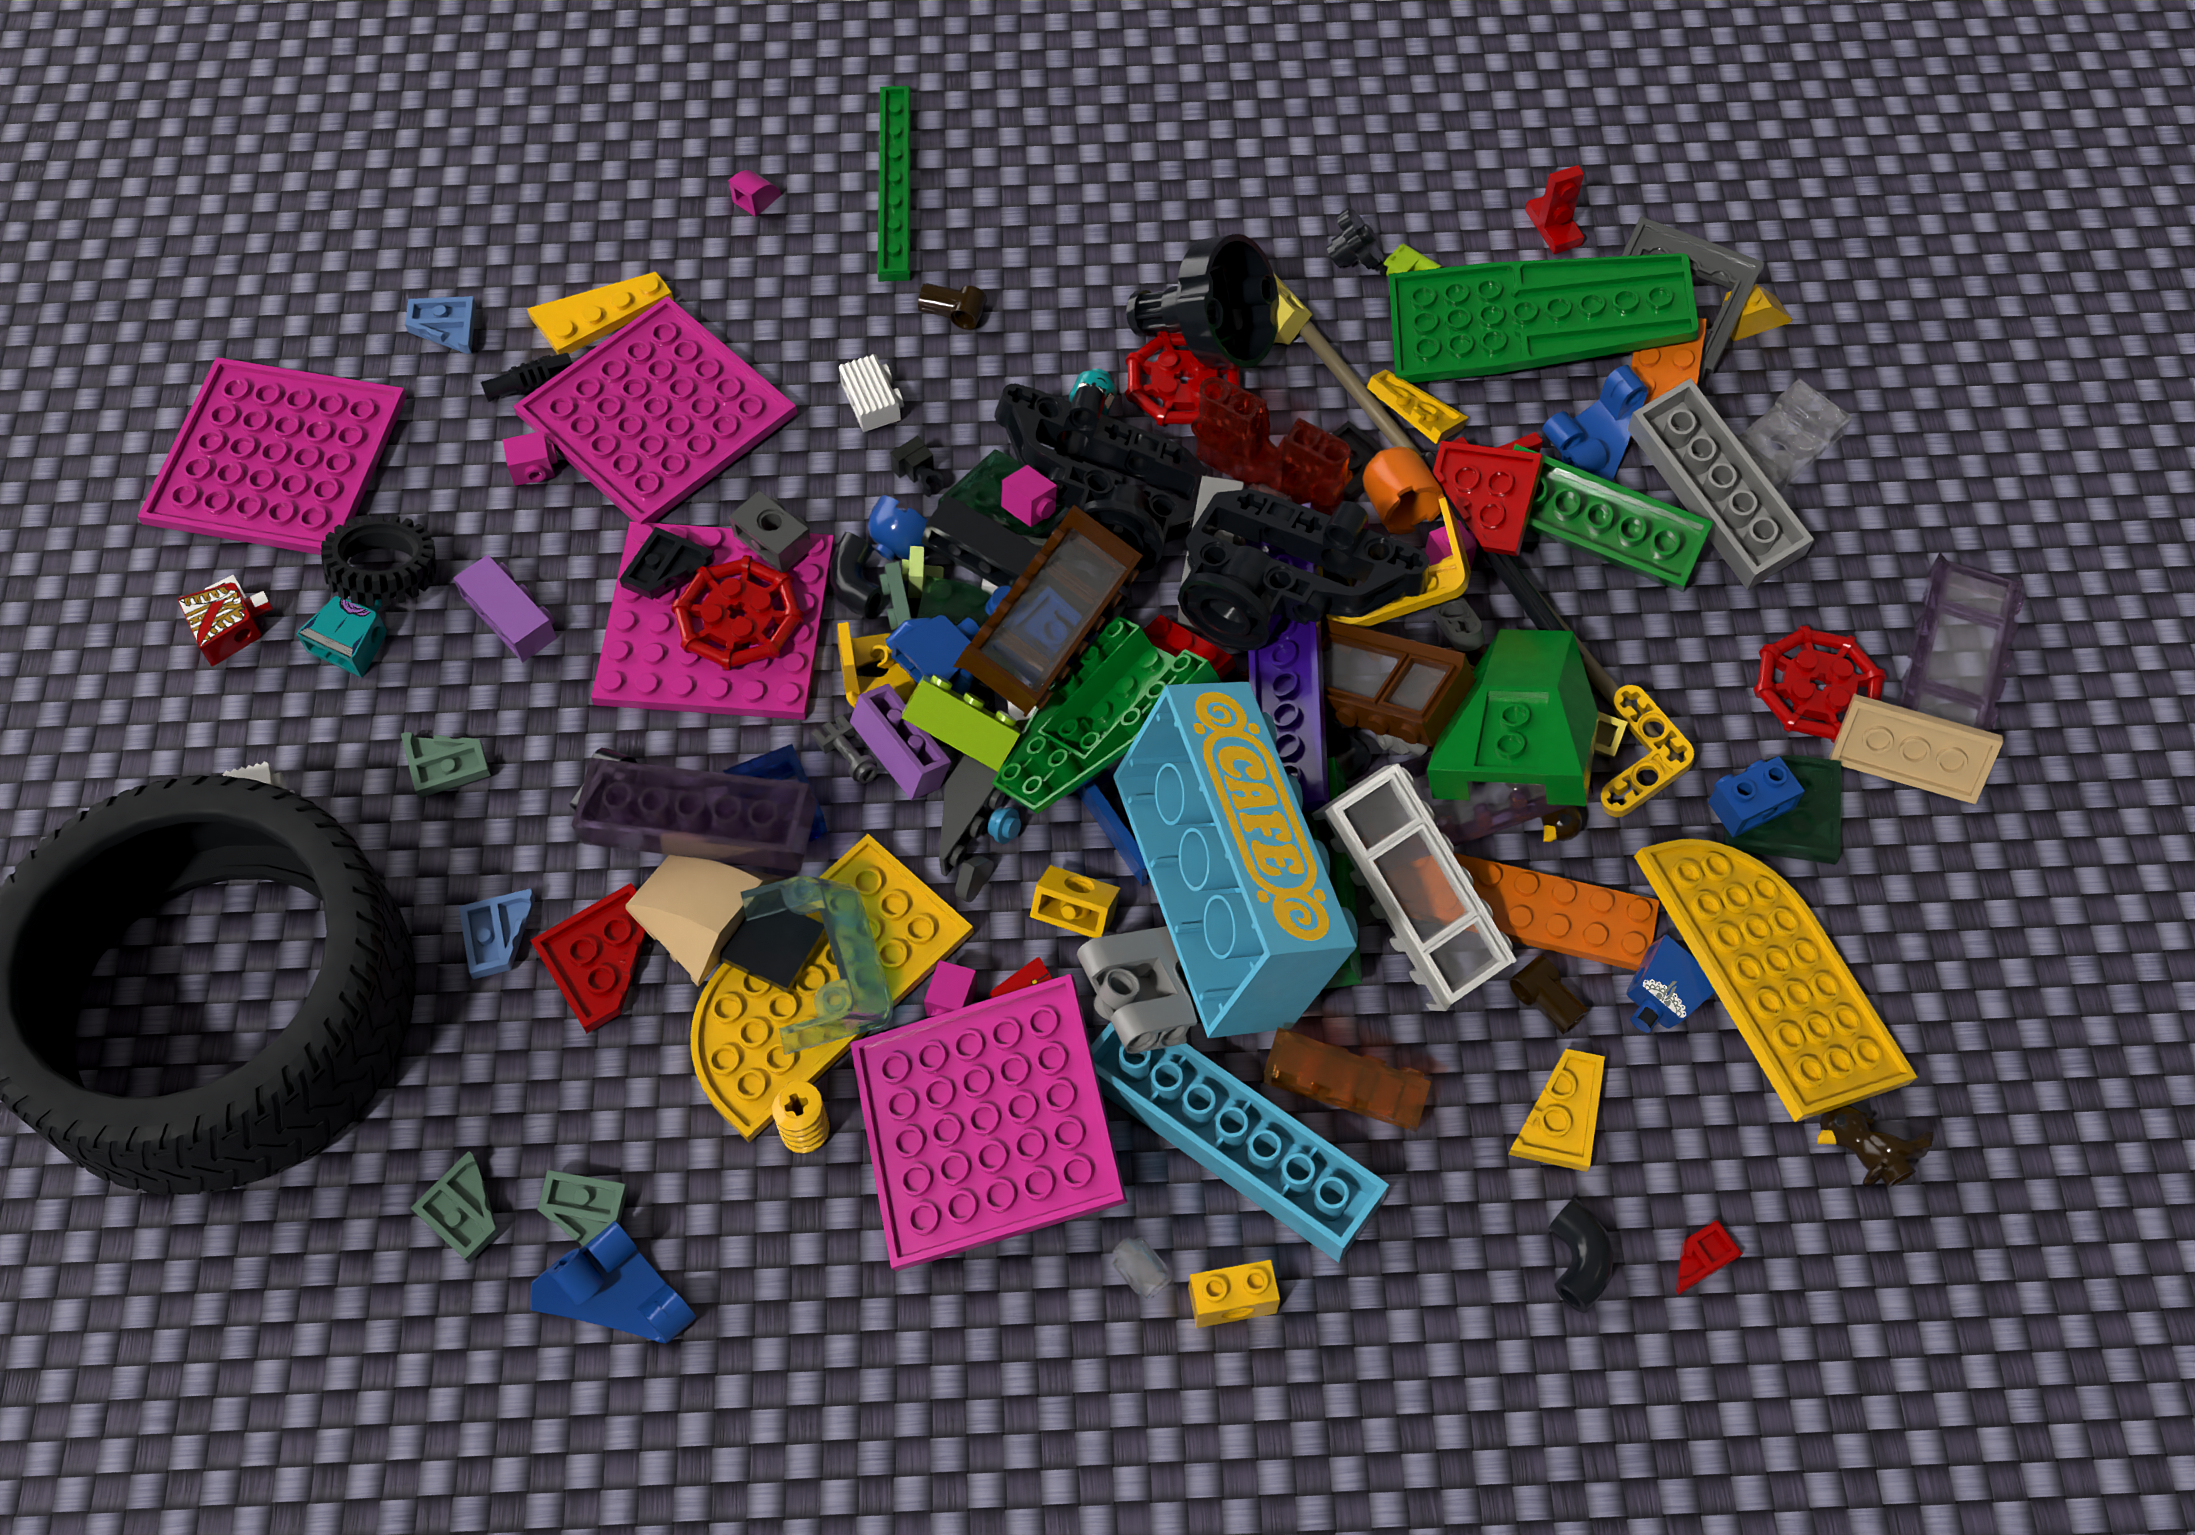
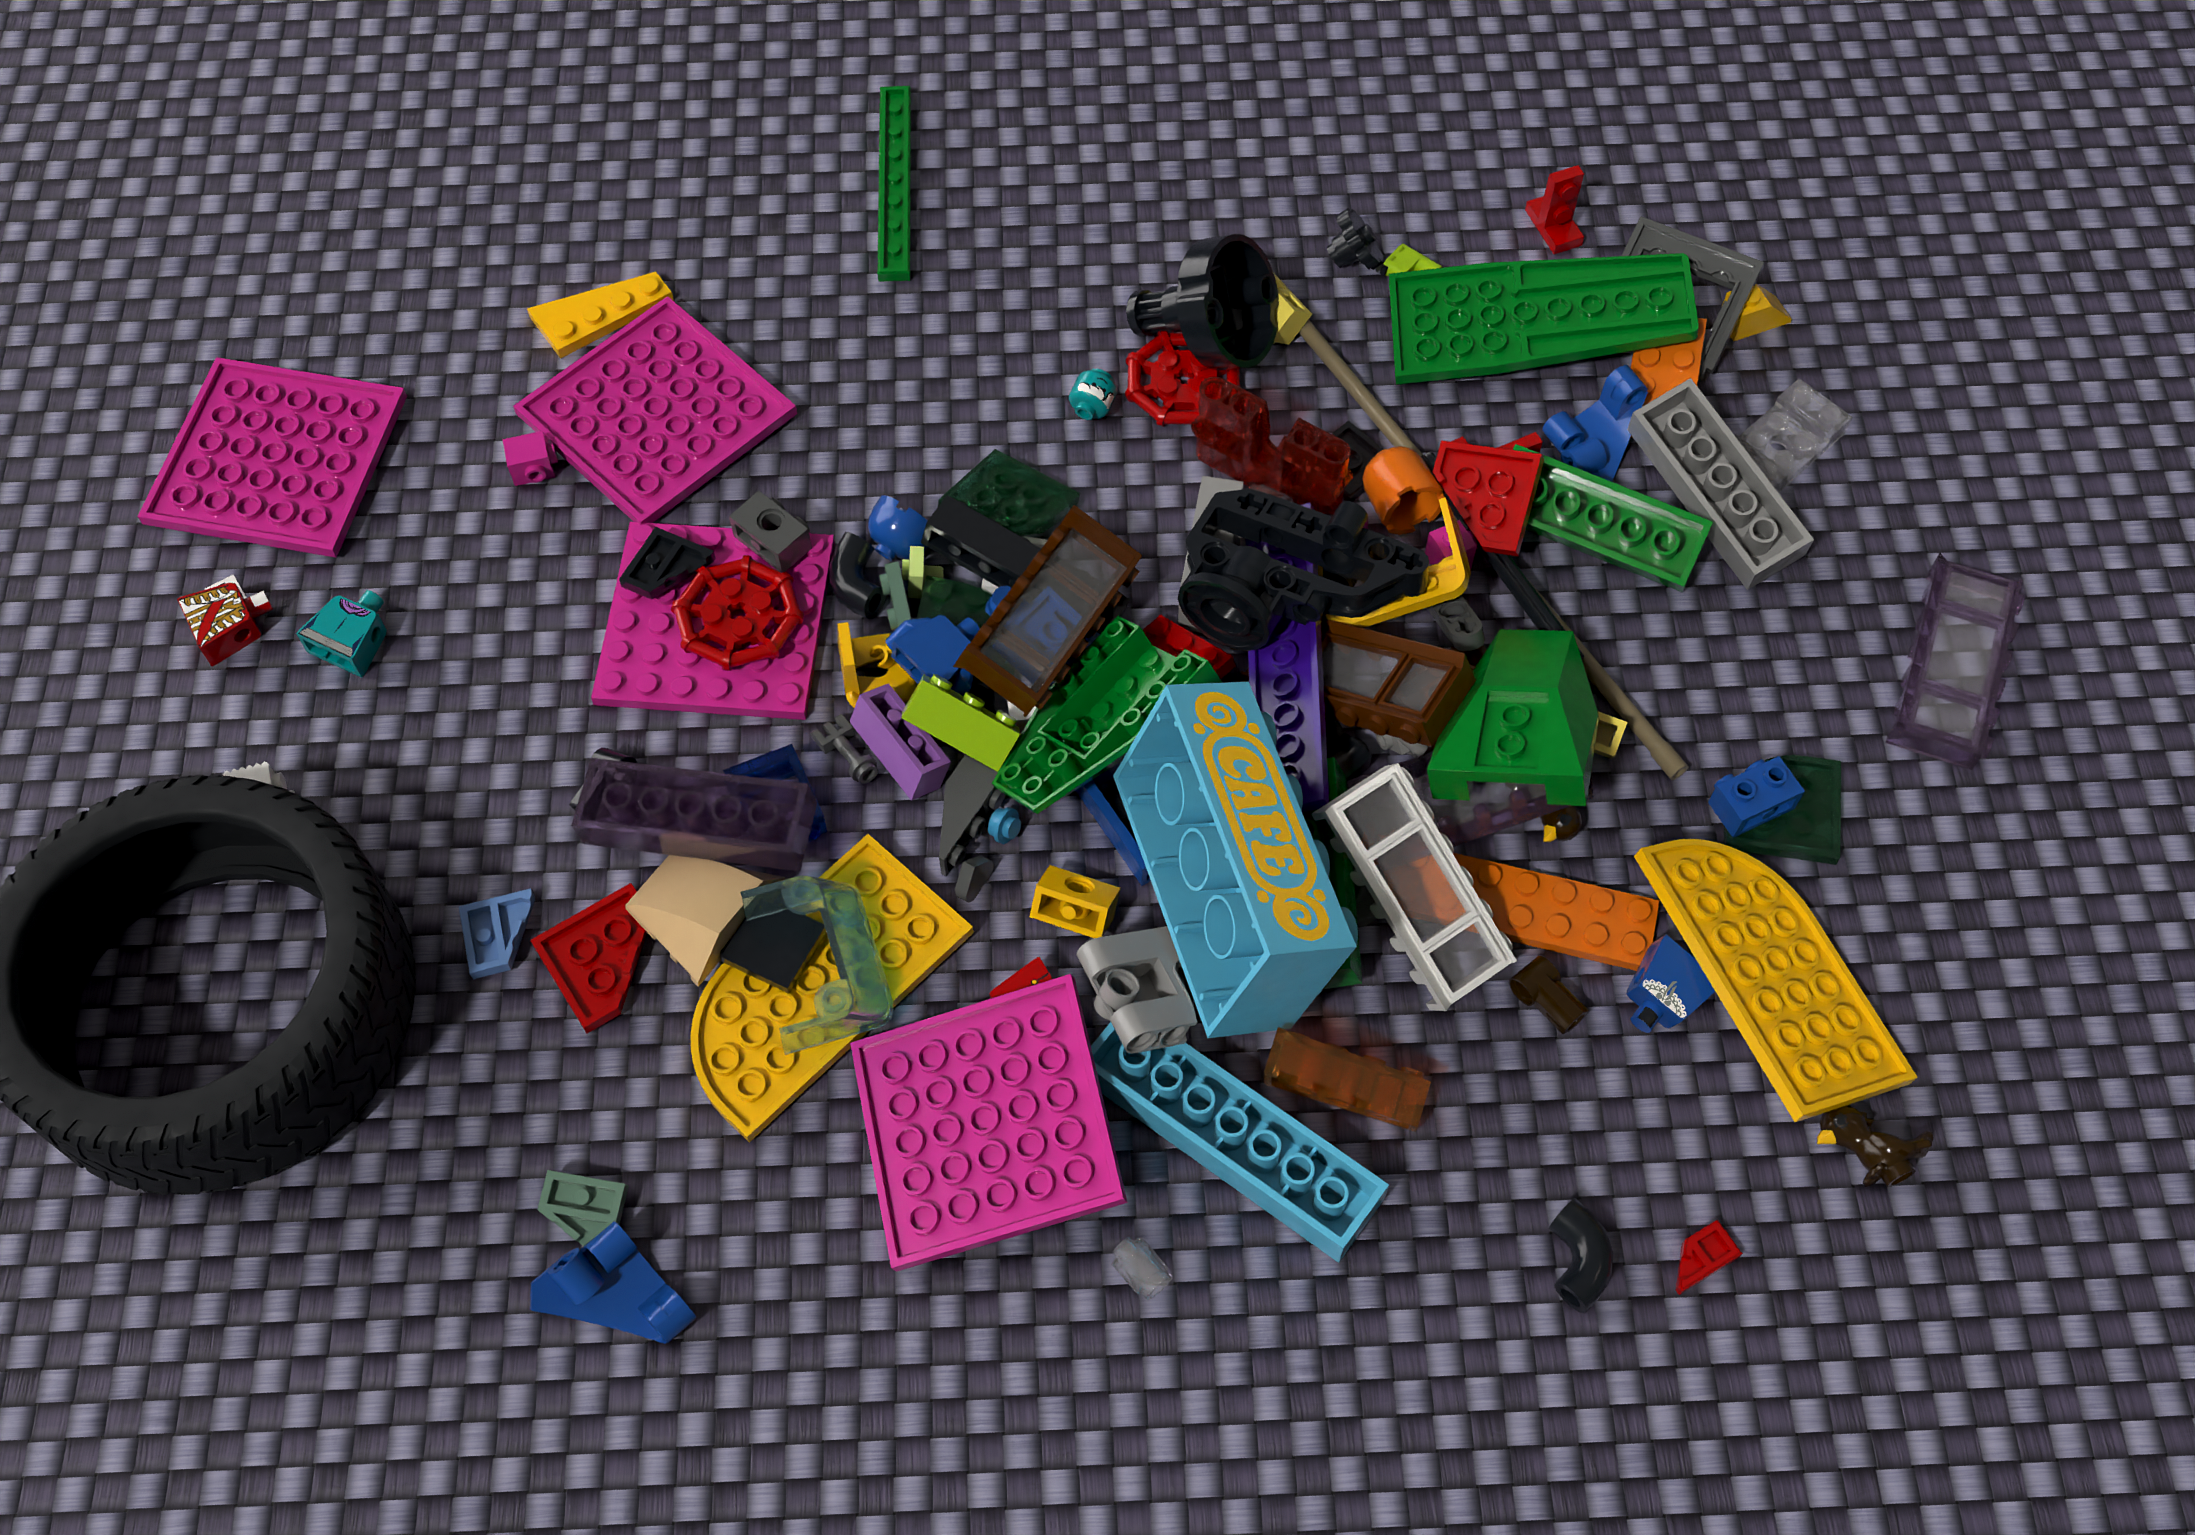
(378, 584): black tyre -> none
(443, 321): medium blue wing -> none
(443, 762): sand green wing -> none
(460, 1209): sand green wing -> none
(506, 607): medium lavender brick -> none
(526, 376): black hinge -> none
(752, 192): dark pink brick -> none
(801, 1117): yellow piece -> none
(870, 392): white brick -> none
(917, 463): pearl dark grey piece -> none
(950, 989): dark pink brick -> none
(960, 306): dark brown piece -> none
(1029, 495): dark pink brick -> none
(1080, 432): black piece -> none
(1233, 1293): yellow brick -> none
(1419, 408): yellow wing -> none
(1565, 1114): yellow wing -> none
(1657, 758): yellow beam -> none
(1811, 666): red plate -> none
(1916, 749): tan plate -> none

